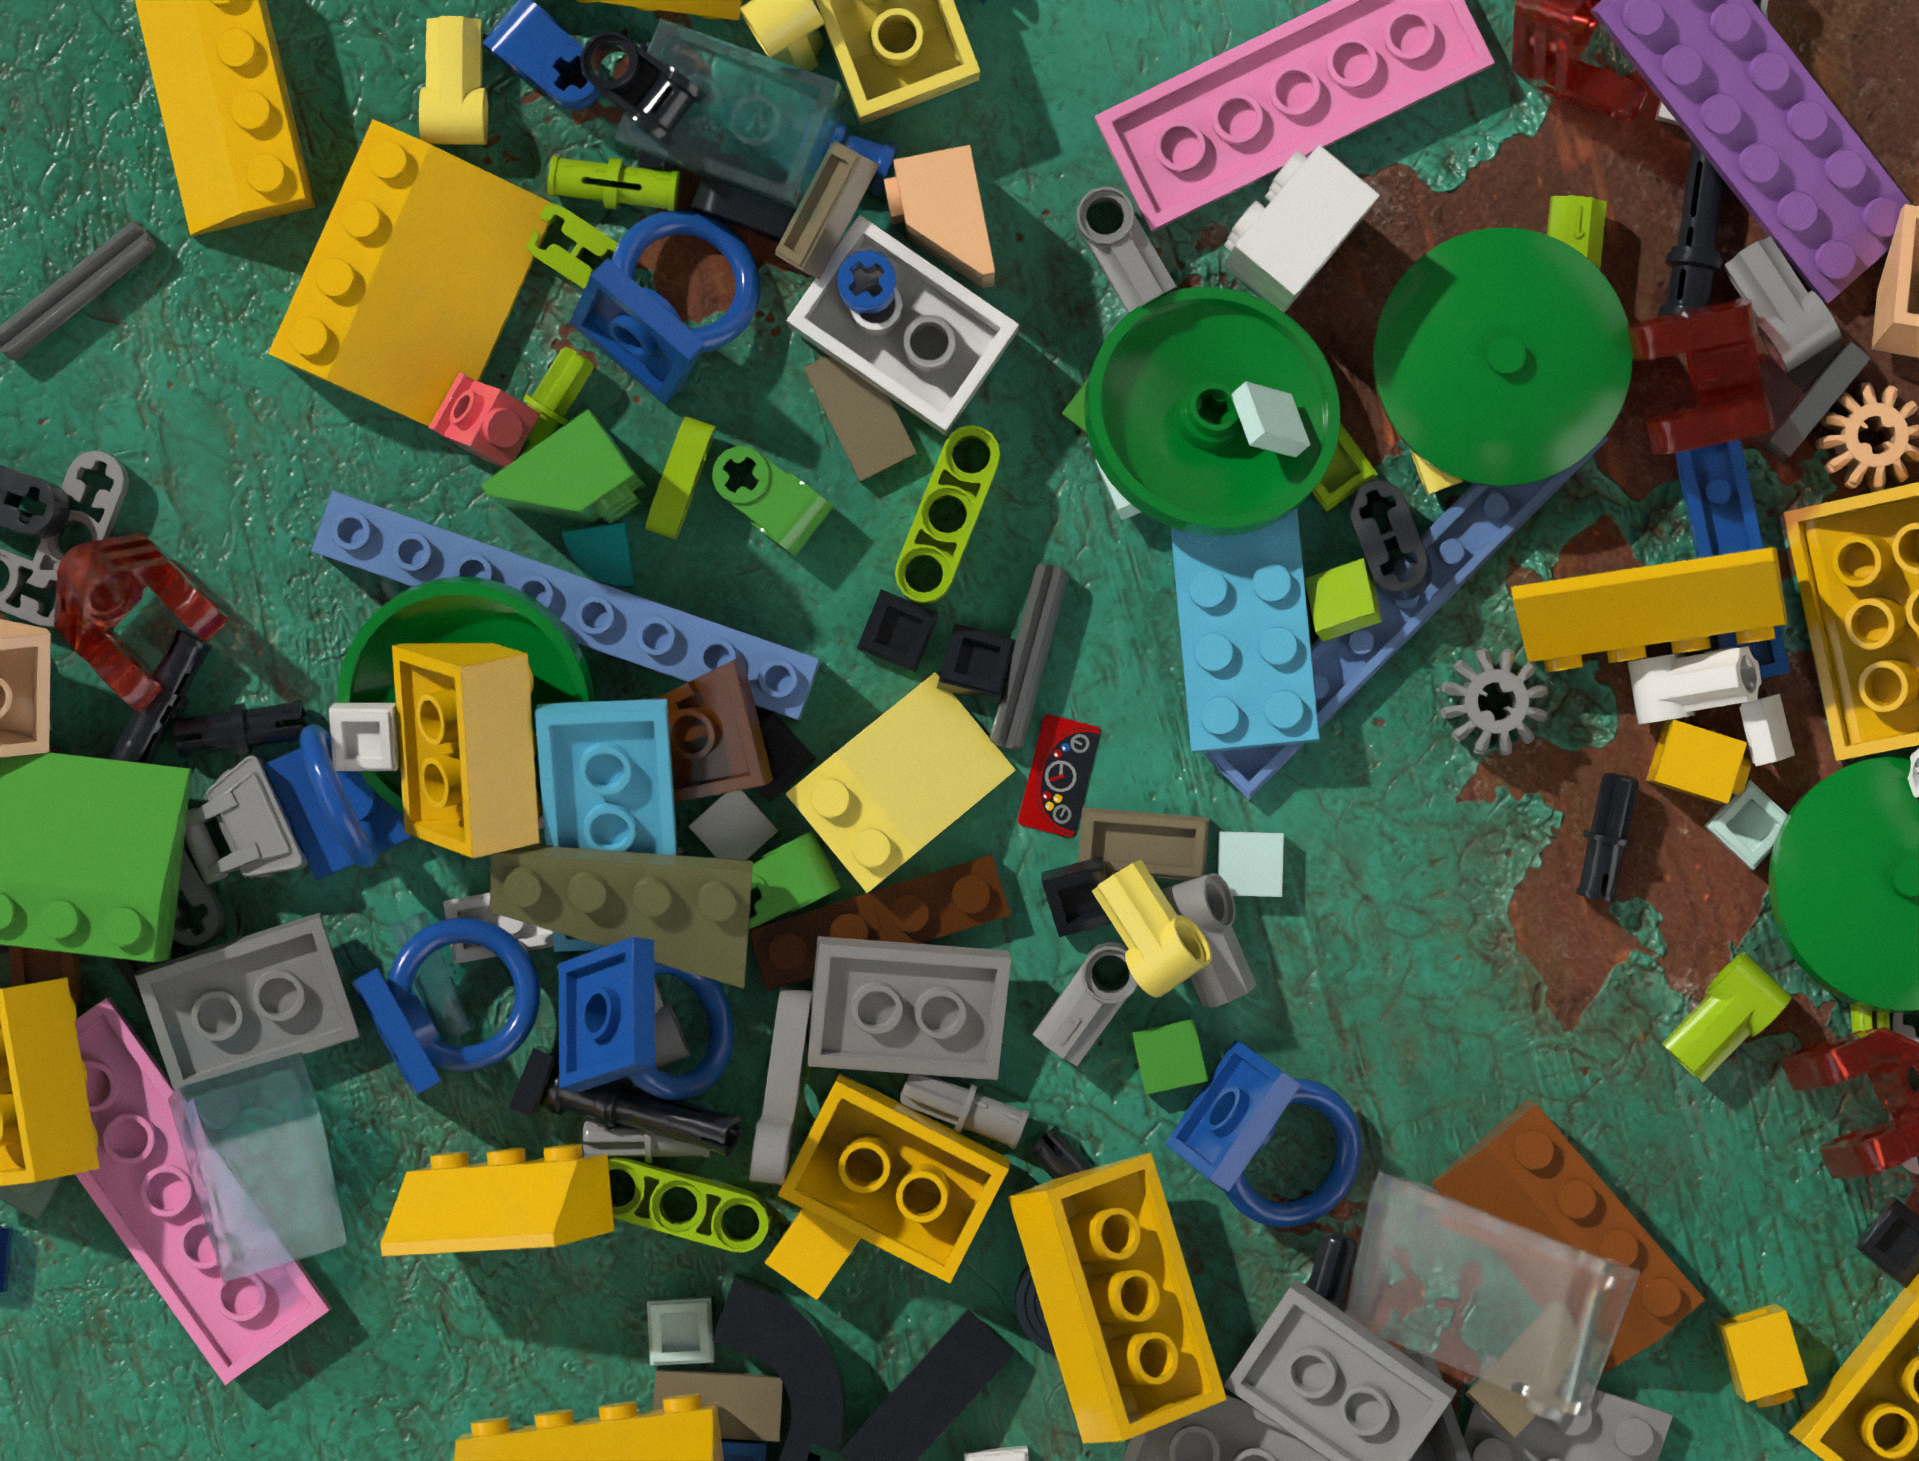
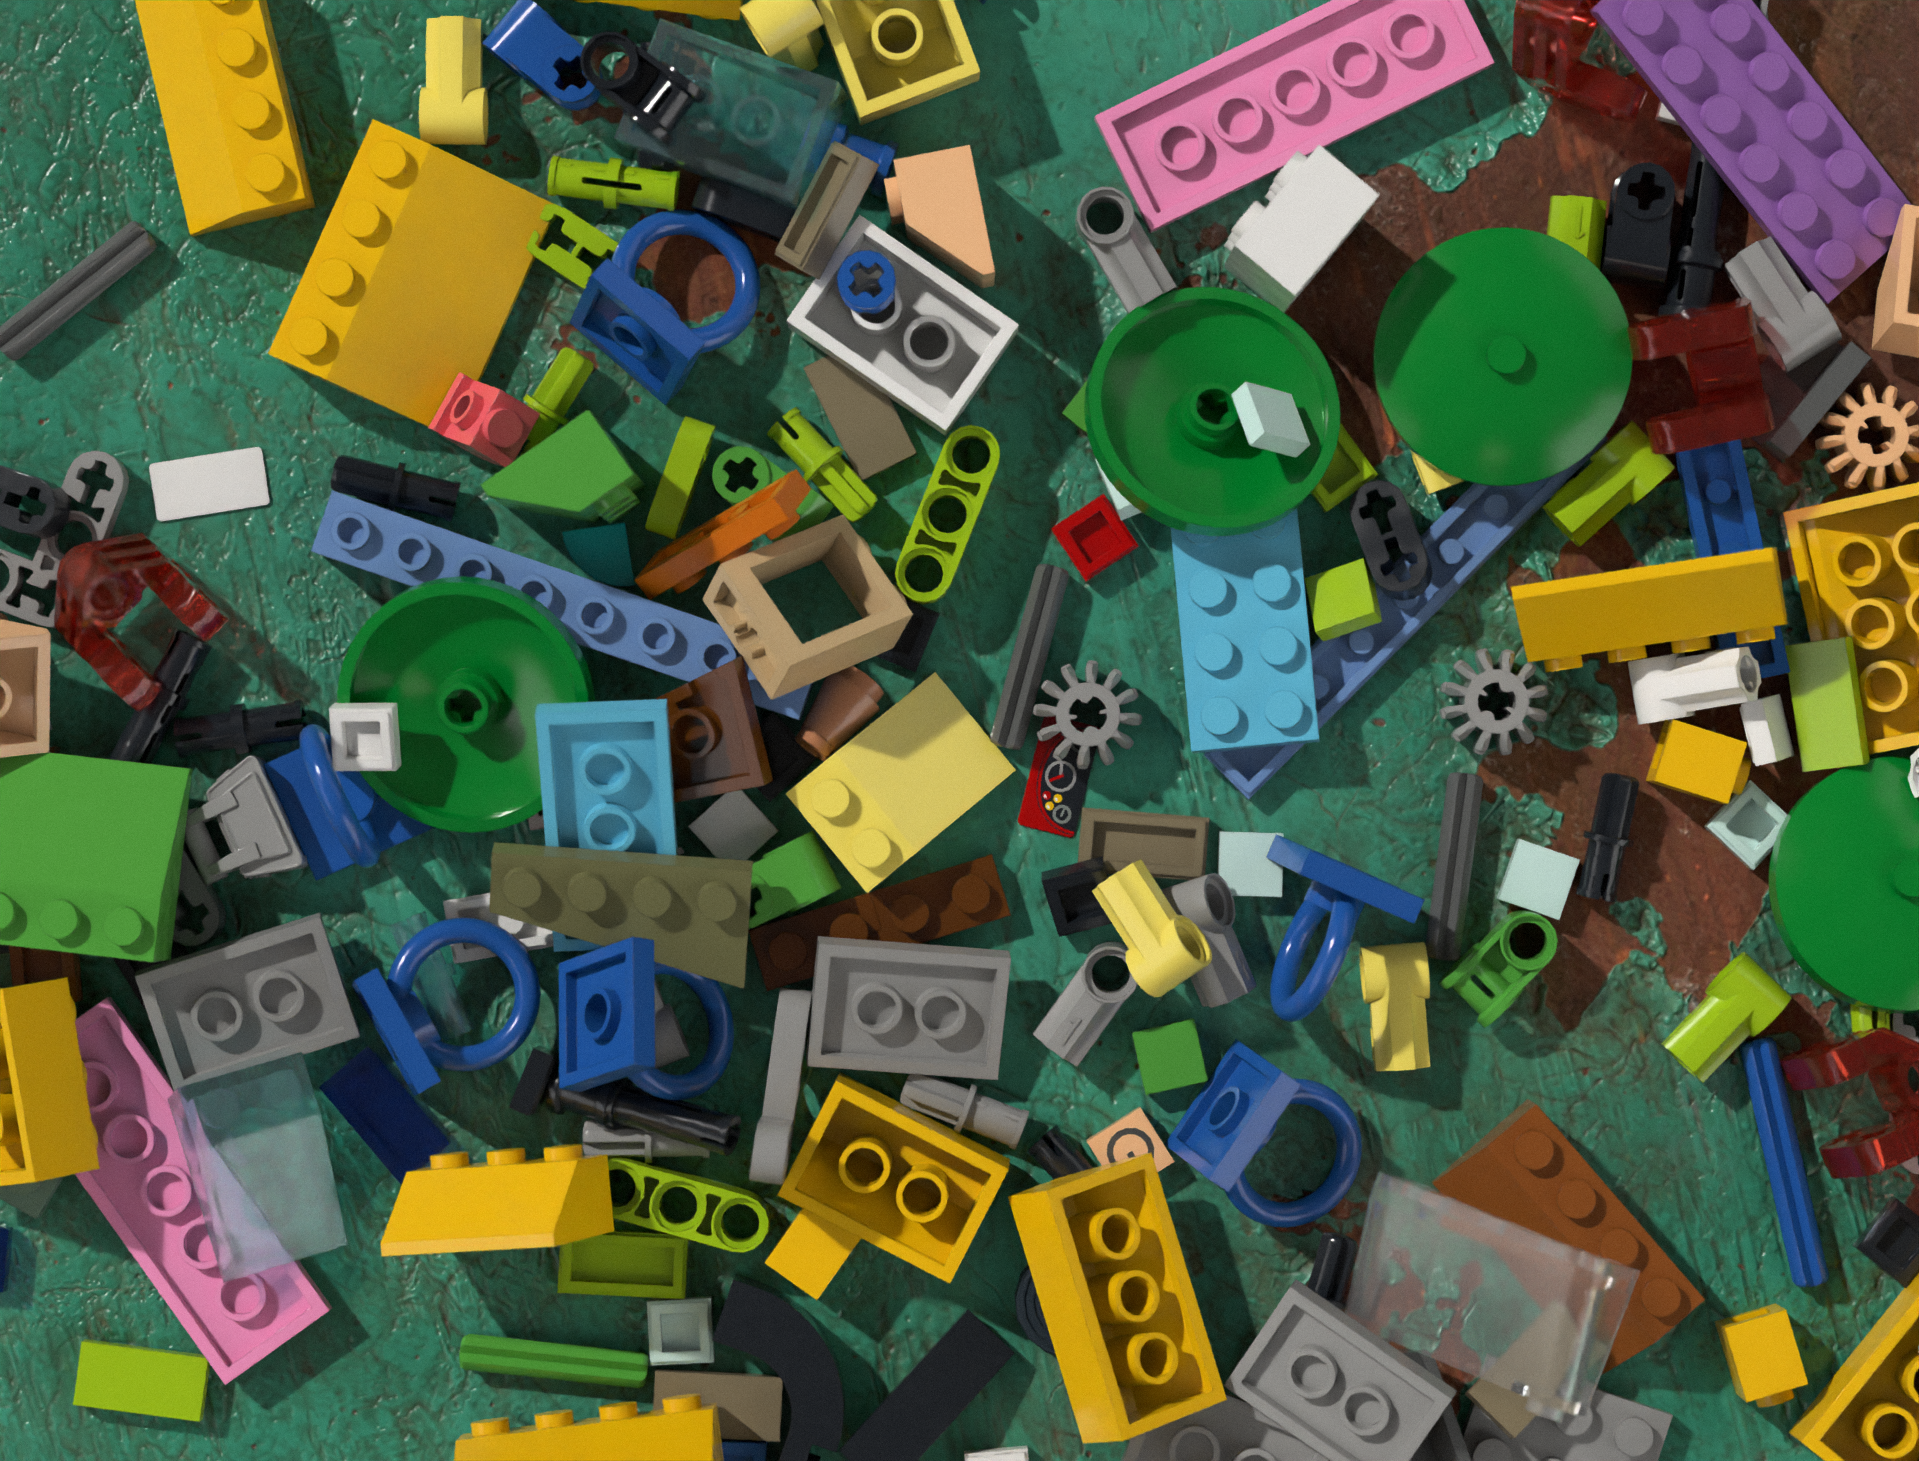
(141, 1380): none -> lime tile
(209, 484): none -> white sticker
(385, 1113): none -> clear blue tile
(395, 486): none -> black axle
(466, 746): yellow slope -> none
(554, 1361): none -> bright green axle
(625, 1265): none -> lime tile
(724, 536): none -> orange plate
(765, 636): none -> tan window
(824, 466): none -> lime axle
(839, 710): none -> nougat cone
(976, 663): black tile -> none
(1091, 735): none -> light grey gear
(1094, 537): none -> red tile
(1129, 1138): none -> light nougat tile
(1333, 889): none -> blue tile
(1396, 987): none -> light yellow piece
(1454, 866): none -> dark grey axle
(1499, 967): none -> bright green piece
(1538, 879): none -> light aqua tile
(1619, 474): none -> lime piece
(1637, 239): none -> black piece
(1784, 1162): none -> blue axle
(1827, 704): none -> lime tile

